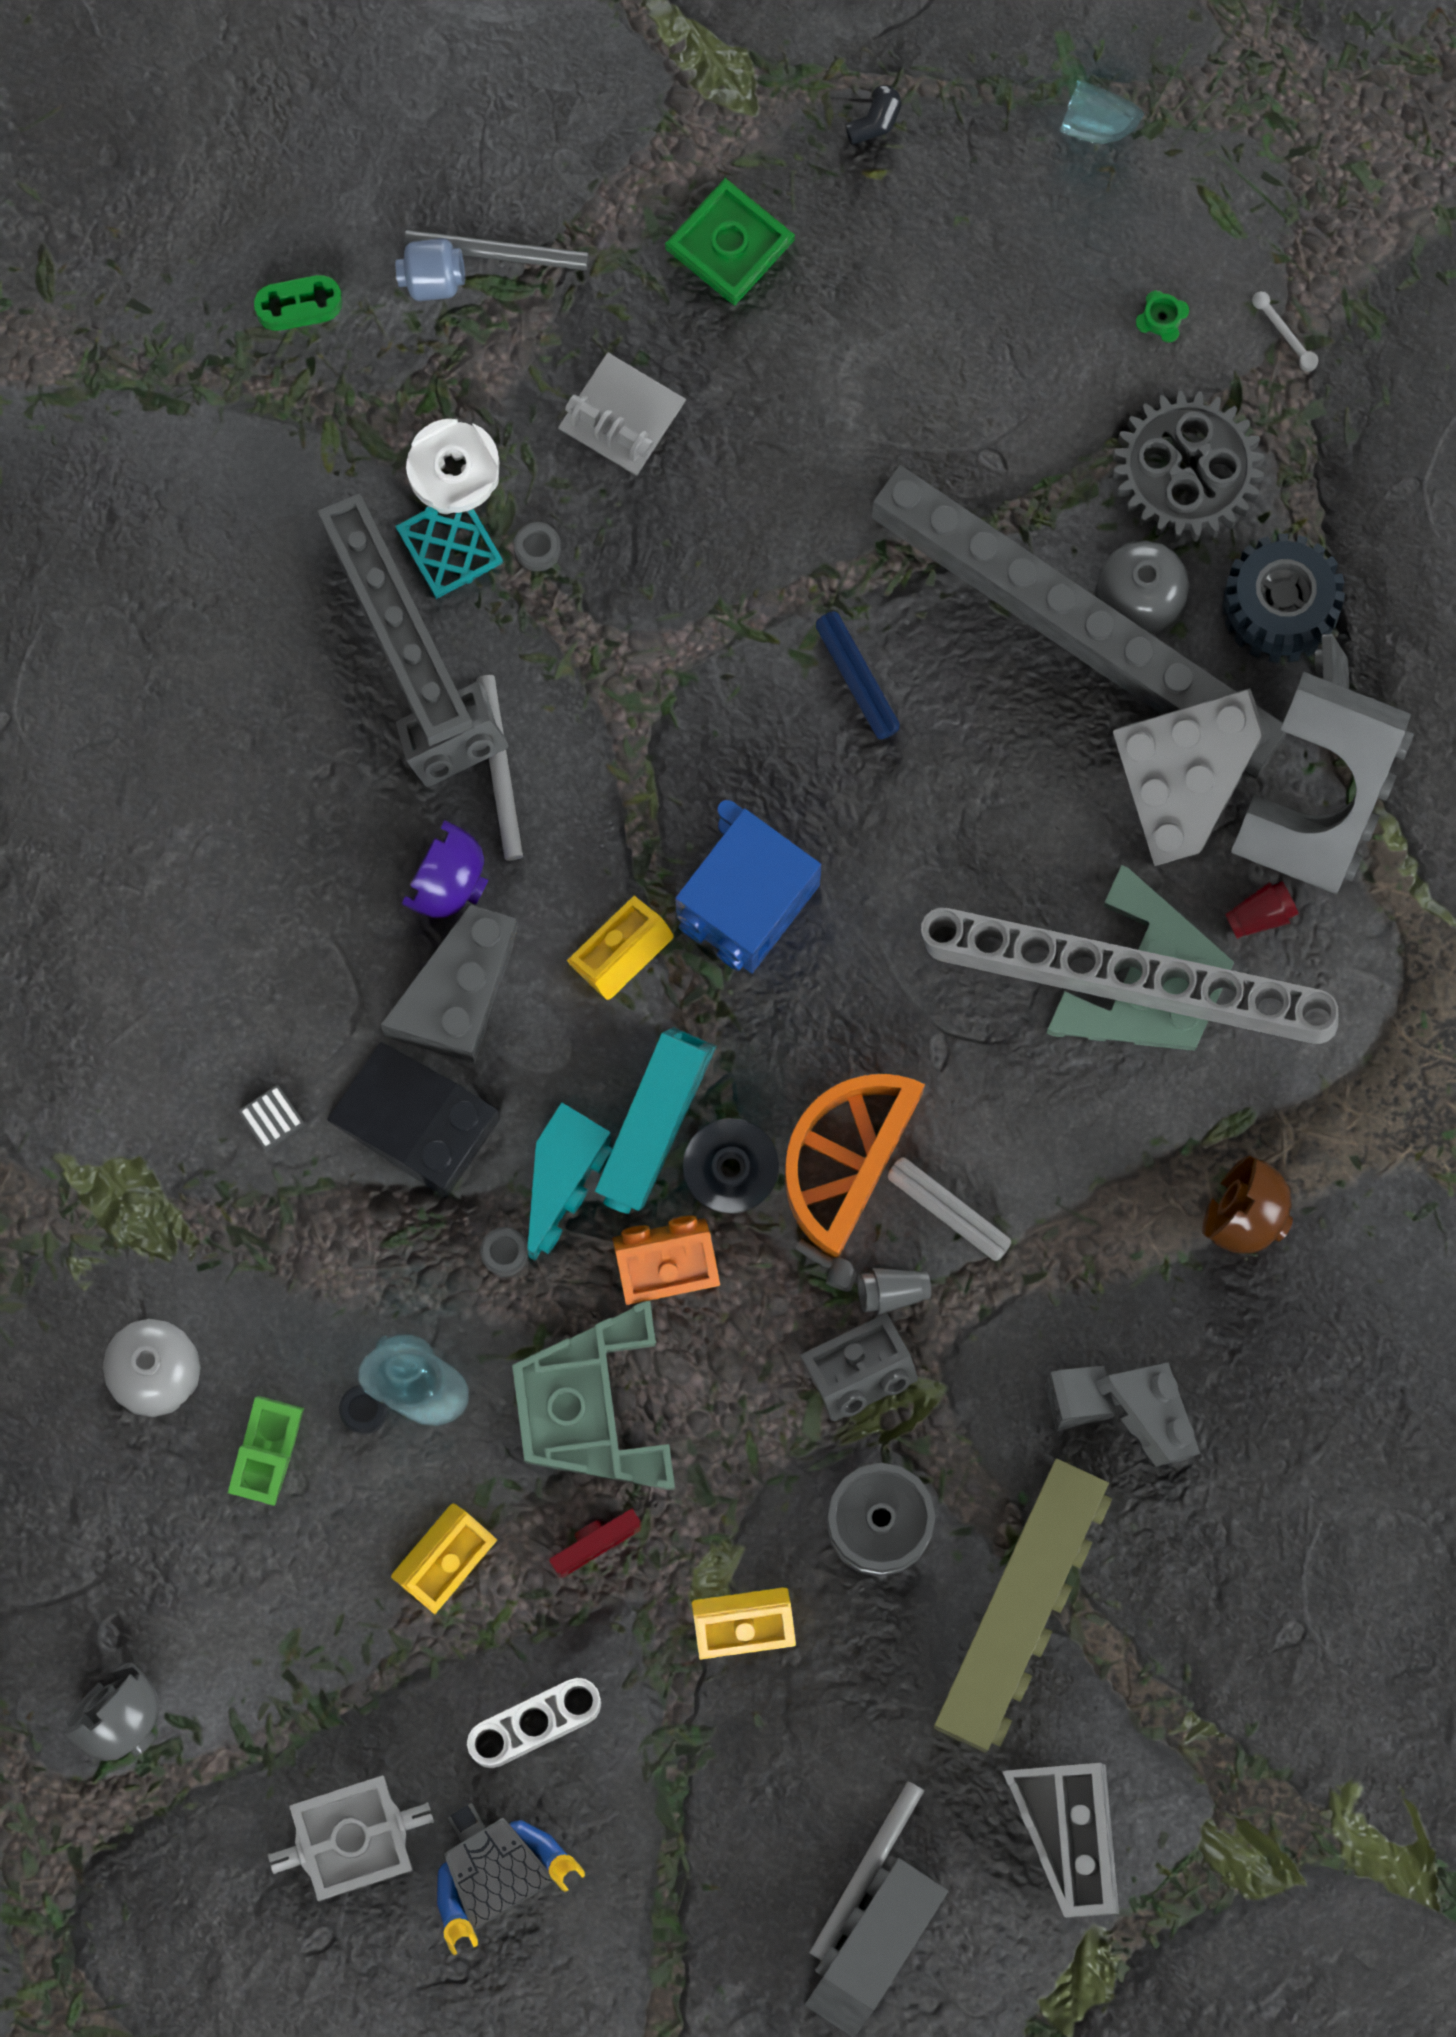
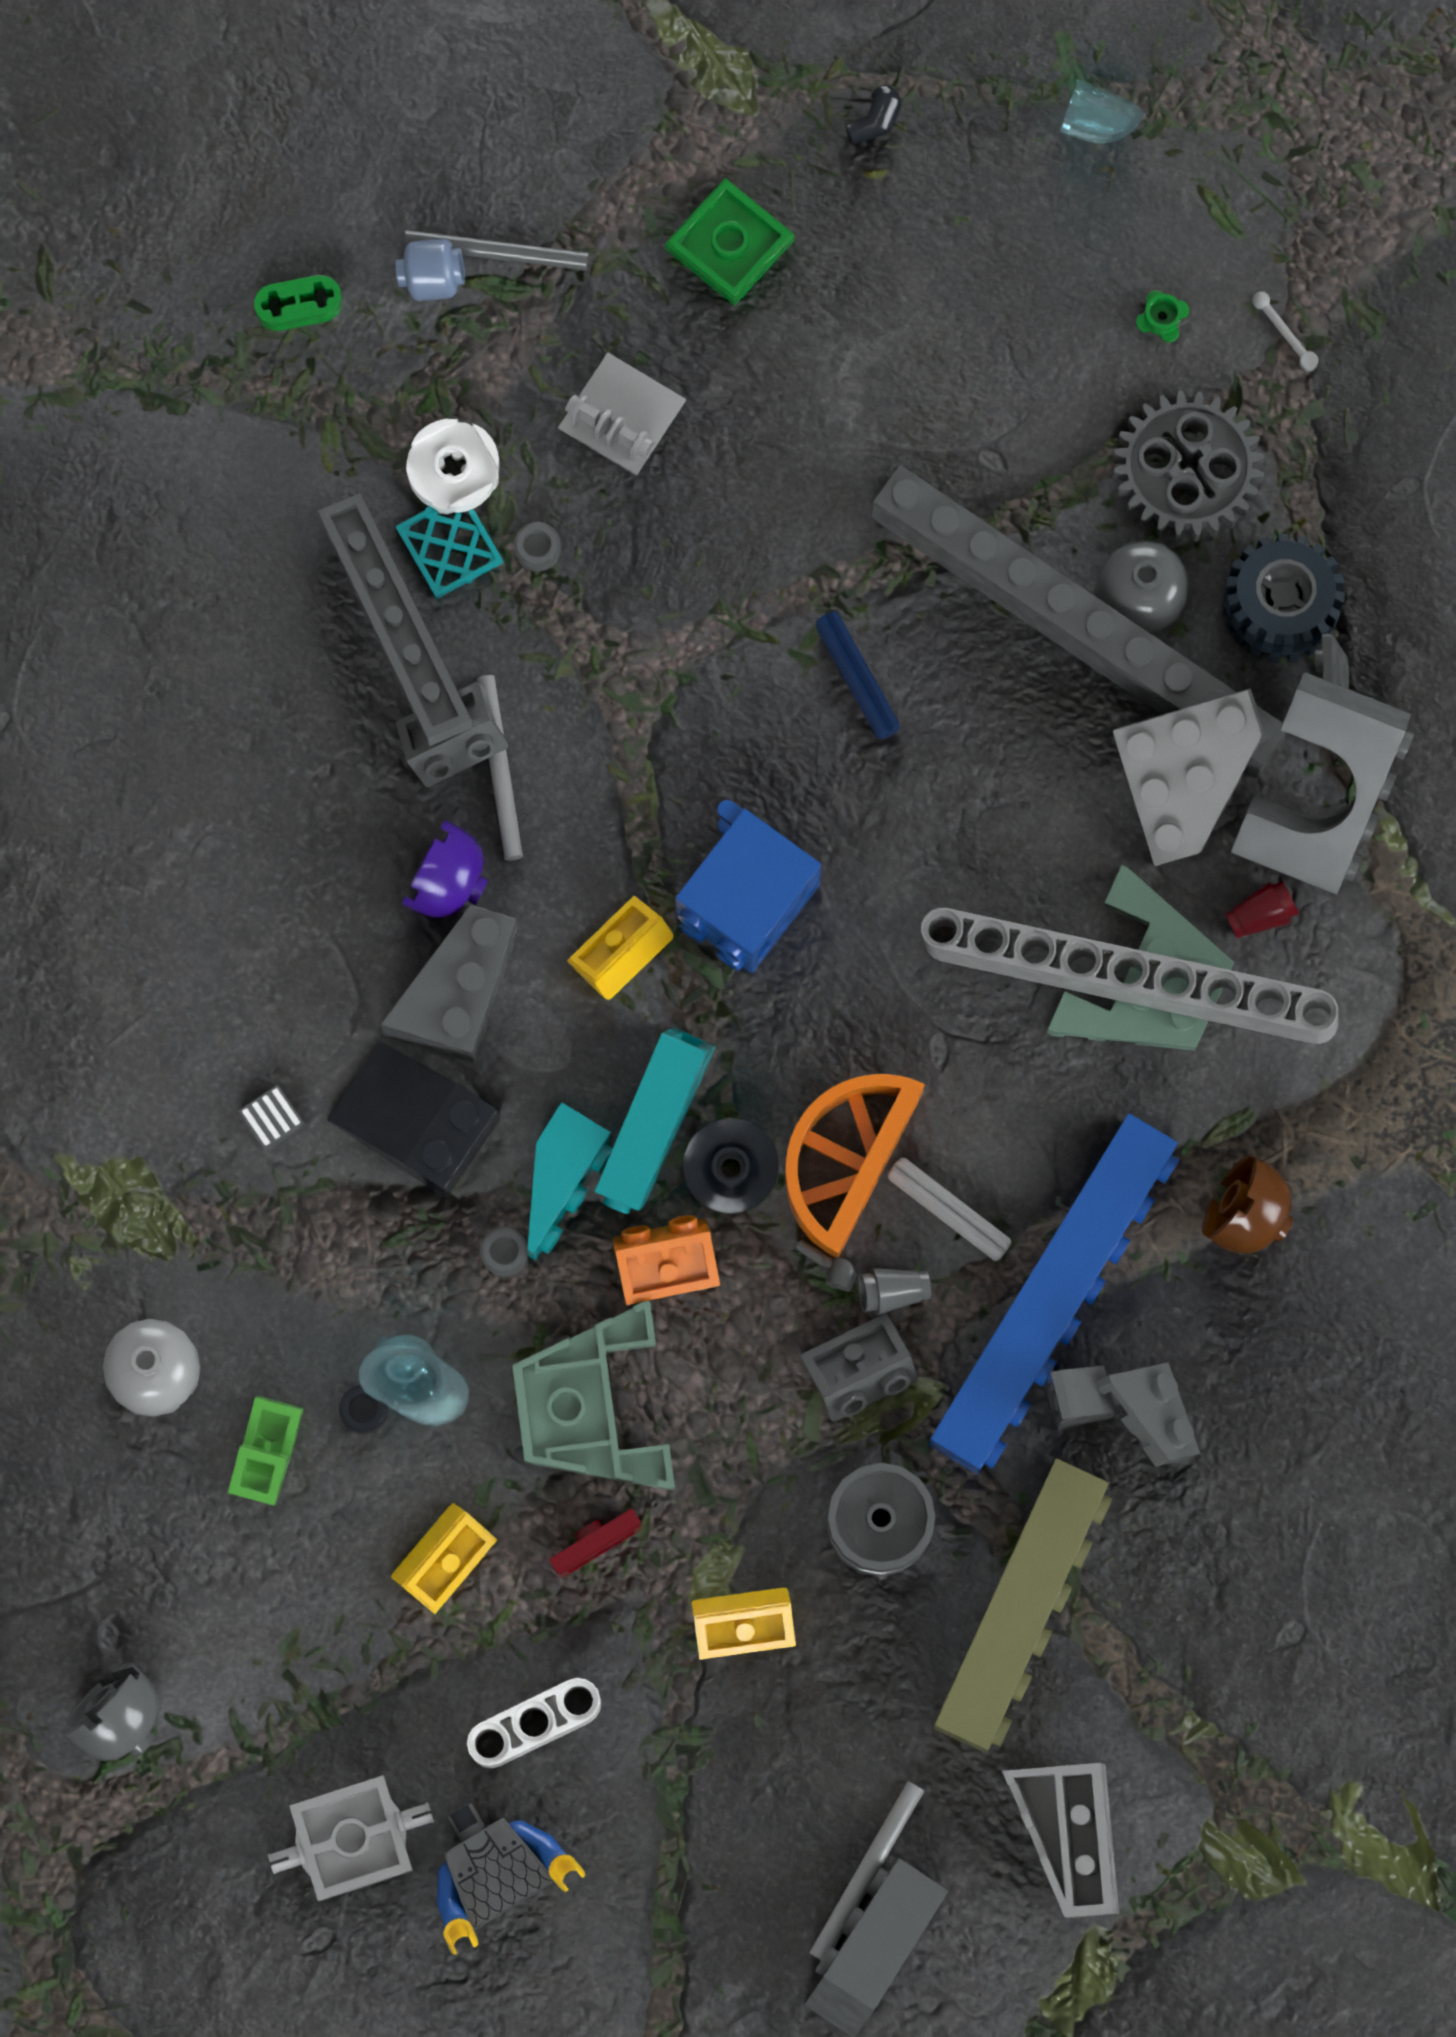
(1053, 1295): none -> blue brick

